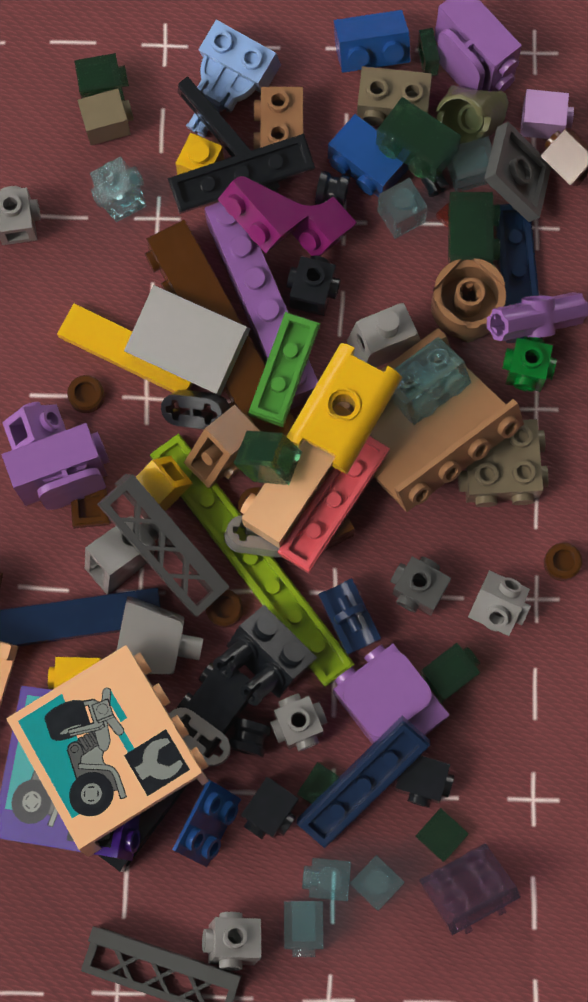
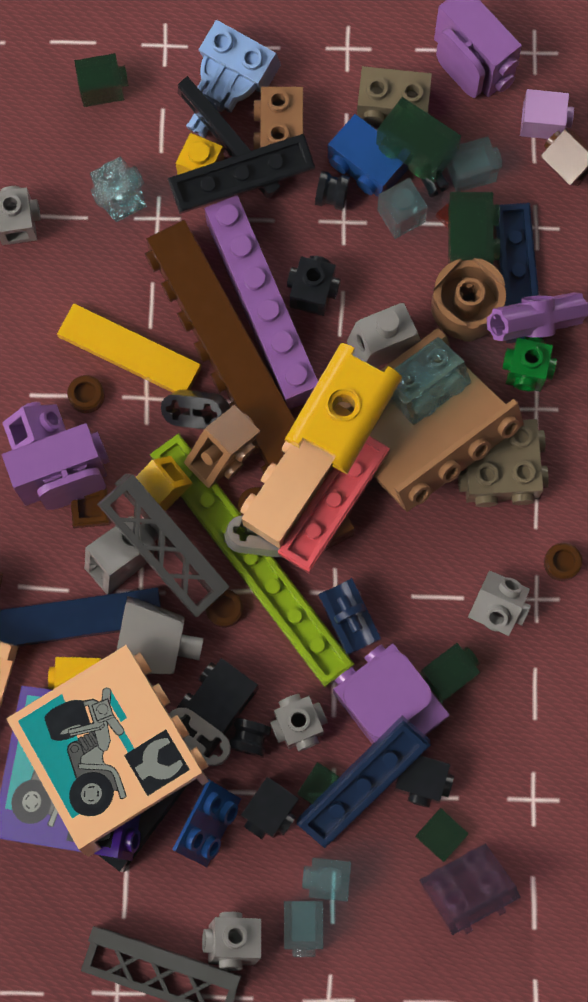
(105, 116): dark tan brick -> none
(187, 340): light grey tile -> none
(267, 457): clear green brick -> none
(269, 652): black brick -> none
(273, 217): magenta arch -> none
(284, 369): bright green tile -> none
(372, 40): blue brick -> none
(376, 883): clear light blue brick -> none
(420, 598): dark grey brick -> none
(428, 51): clear green tile -> none
(472, 112): olive hair -> none
(517, 172): dark grey plate -> none

